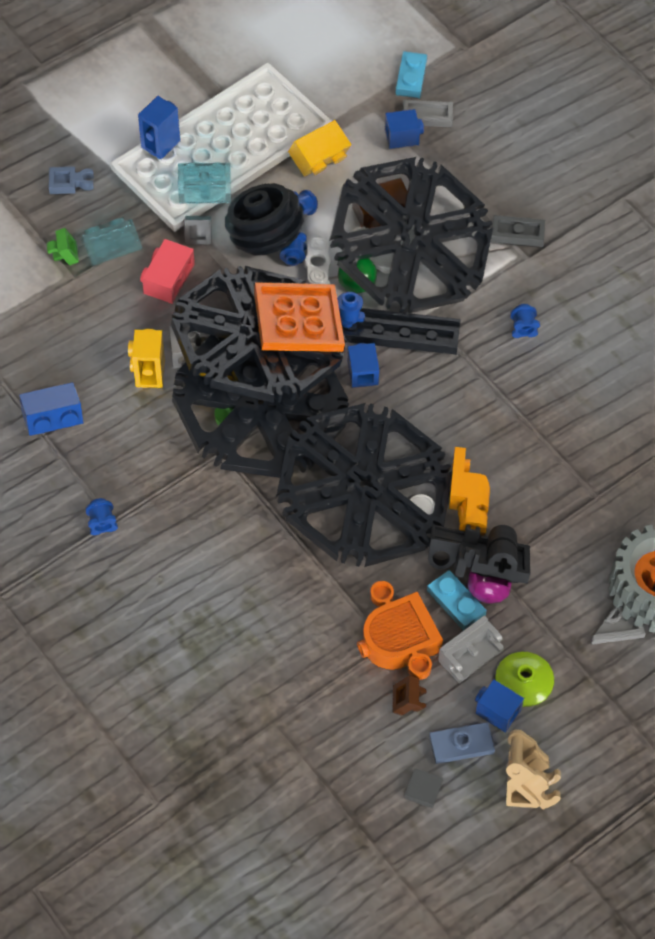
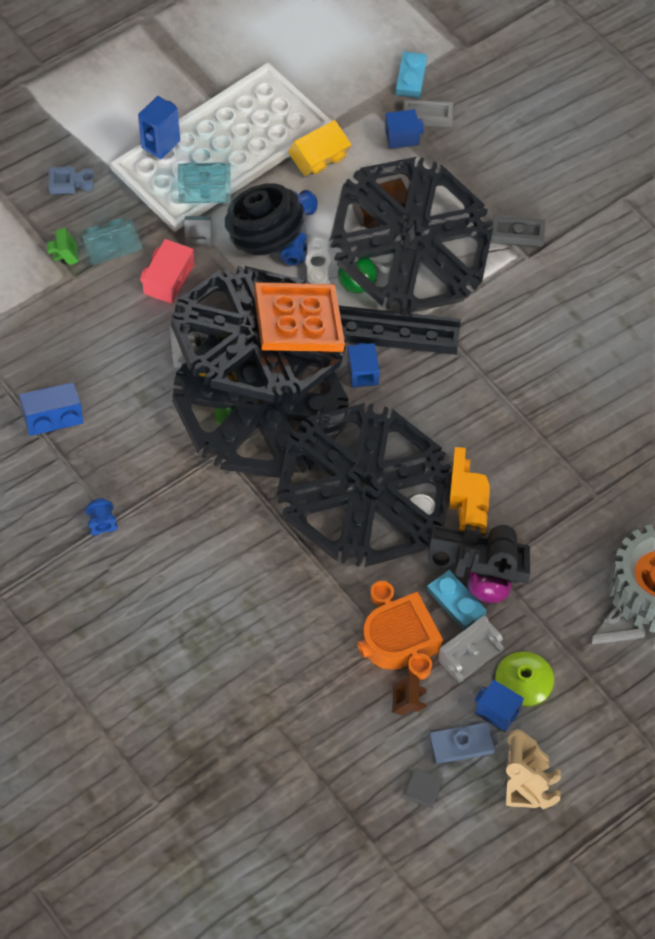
(147, 358): yellow brick -> none
(349, 308): blue brick -> none
(524, 321): blue brick -> none

